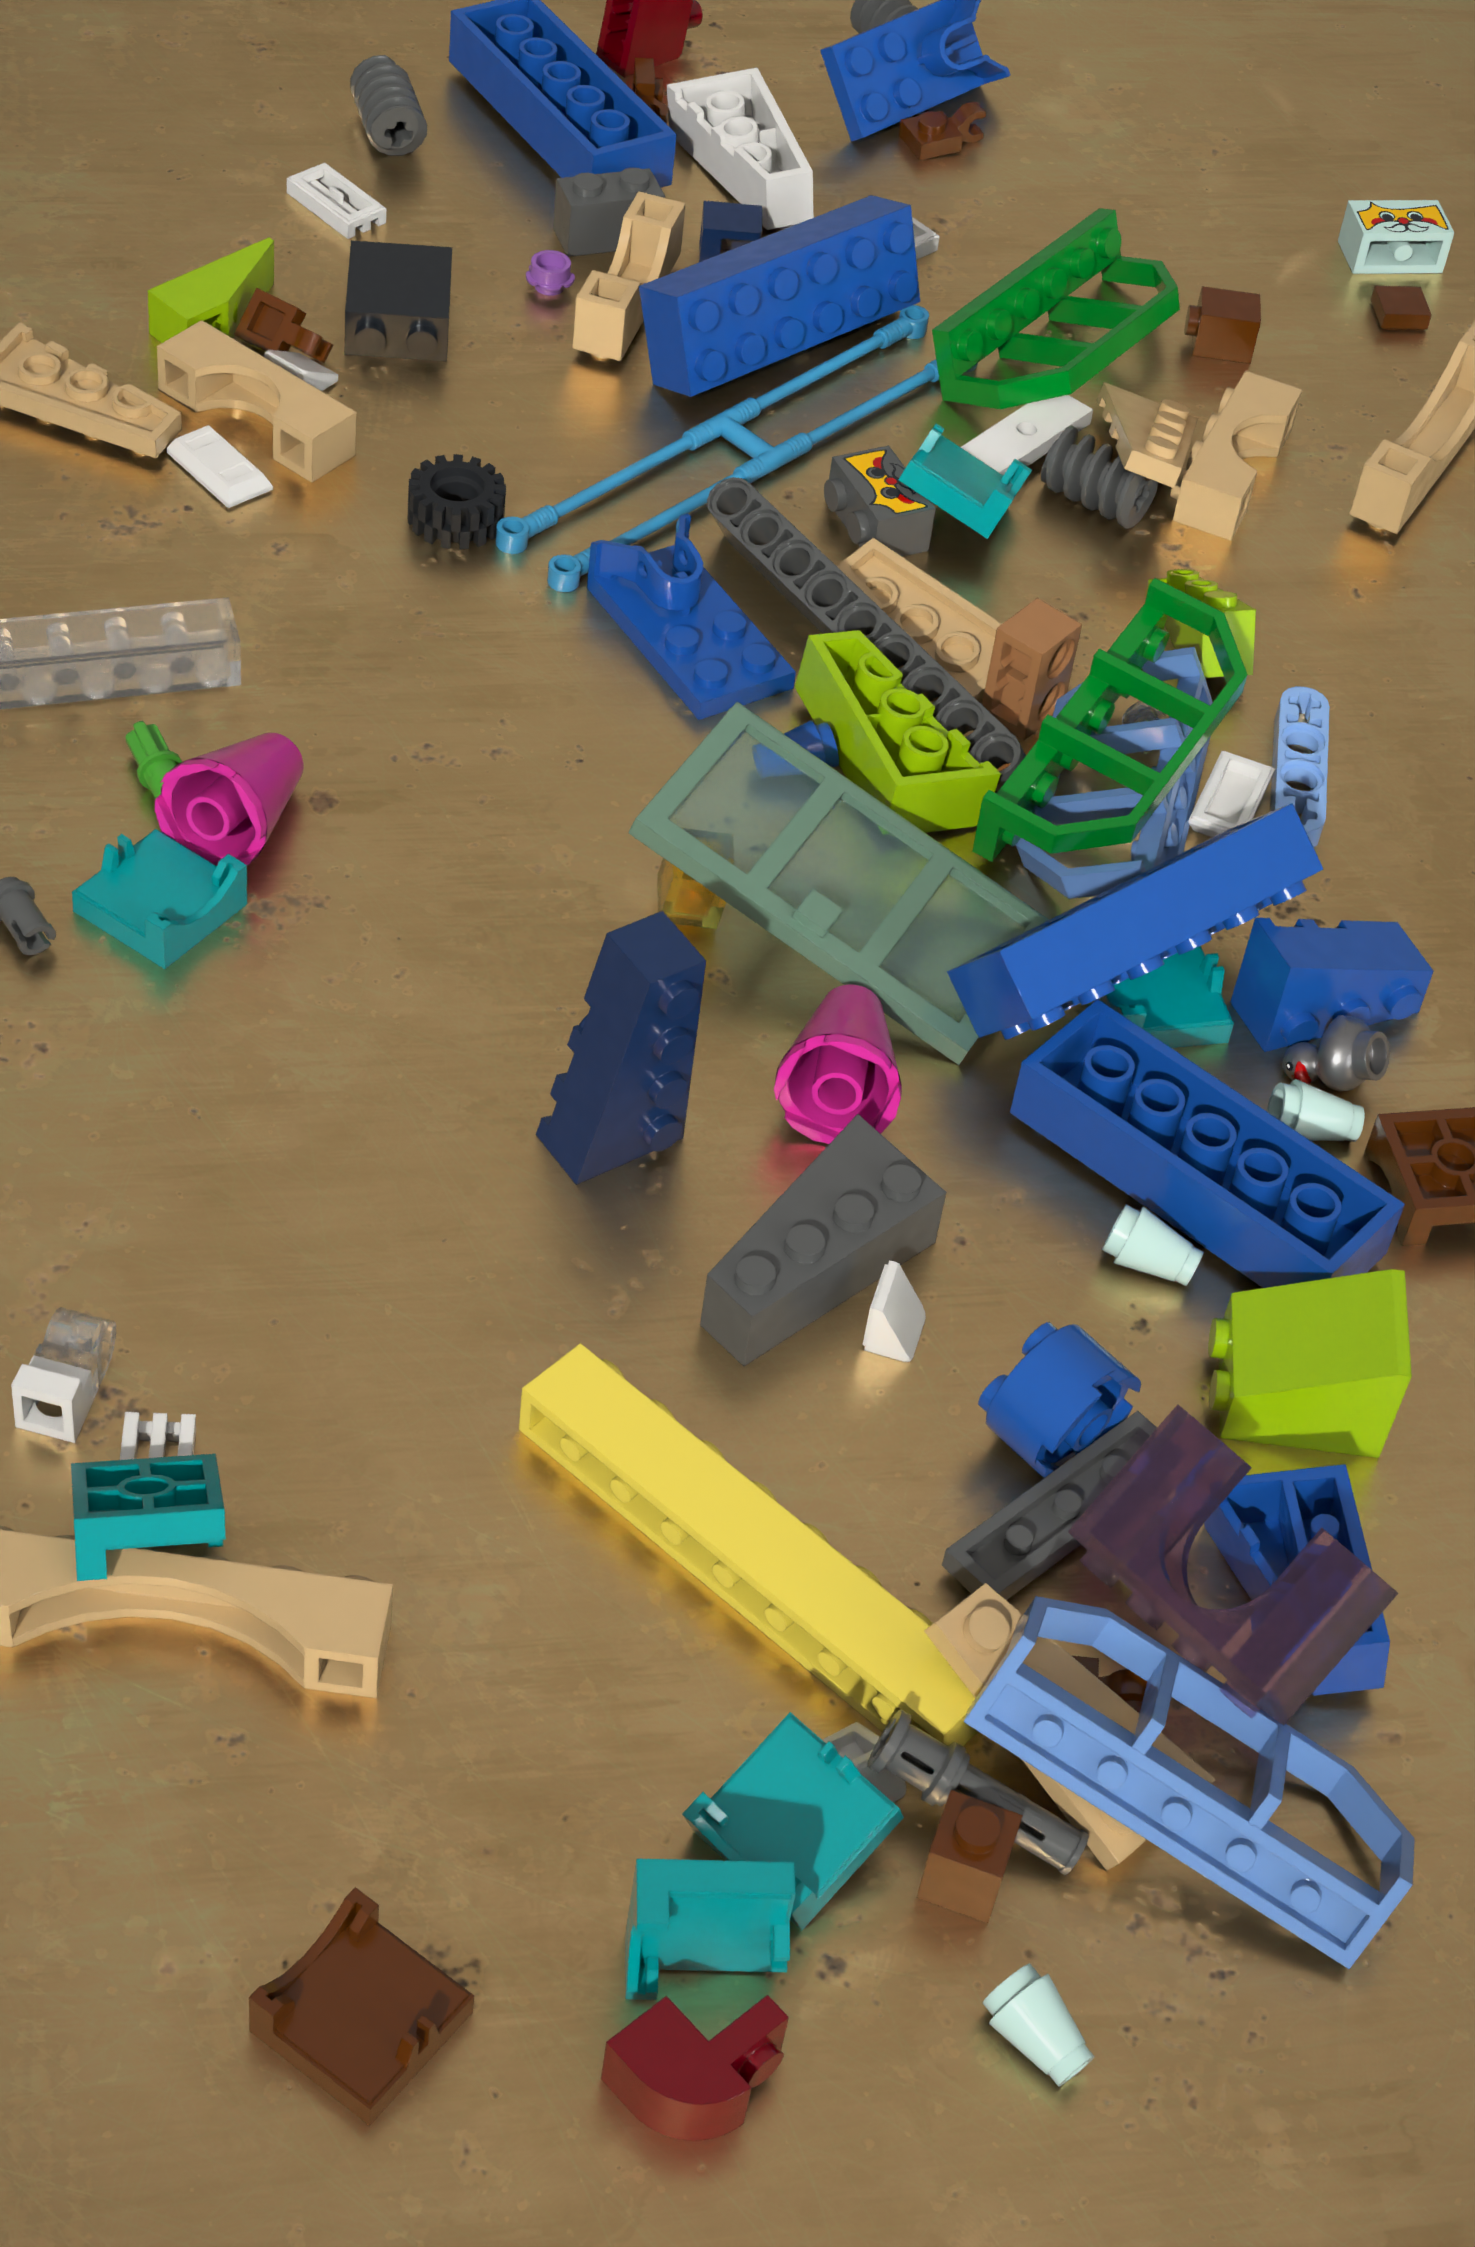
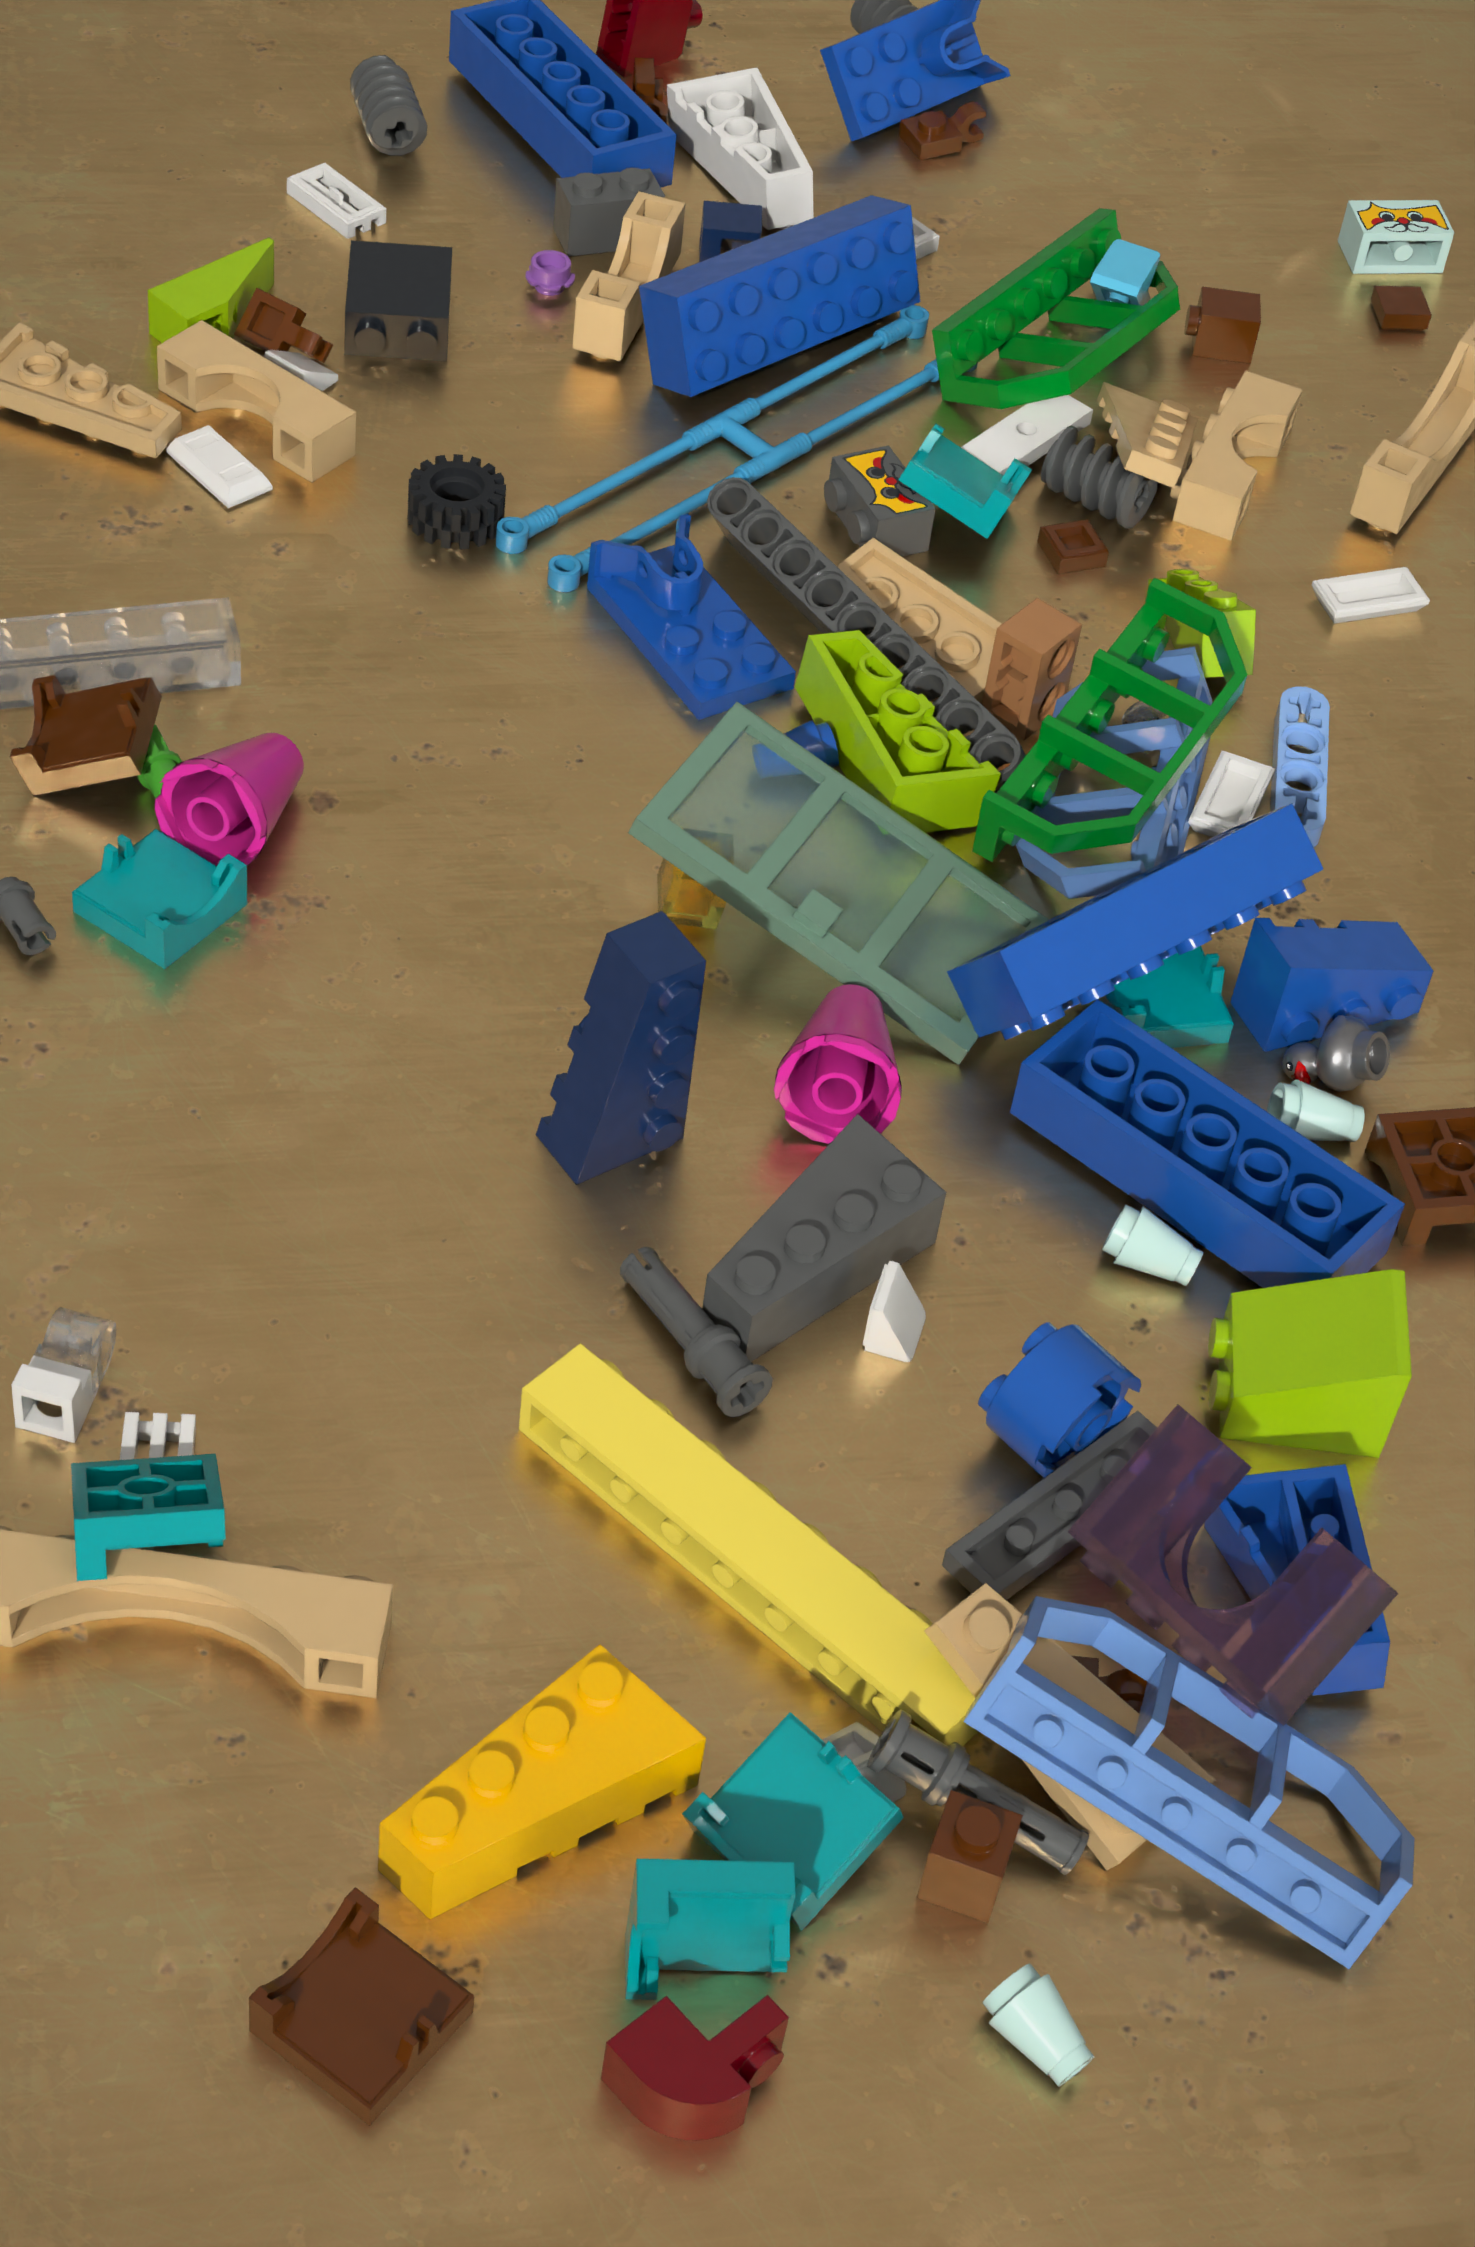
(87, 734): none -> reddish brown piece
(546, 1776): none -> yellow wedge
(710, 1349): none -> dark grey pin
(1073, 546): none -> reddish brown tile
(1125, 273): none -> medium azure slope
(1370, 595): none -> white tile

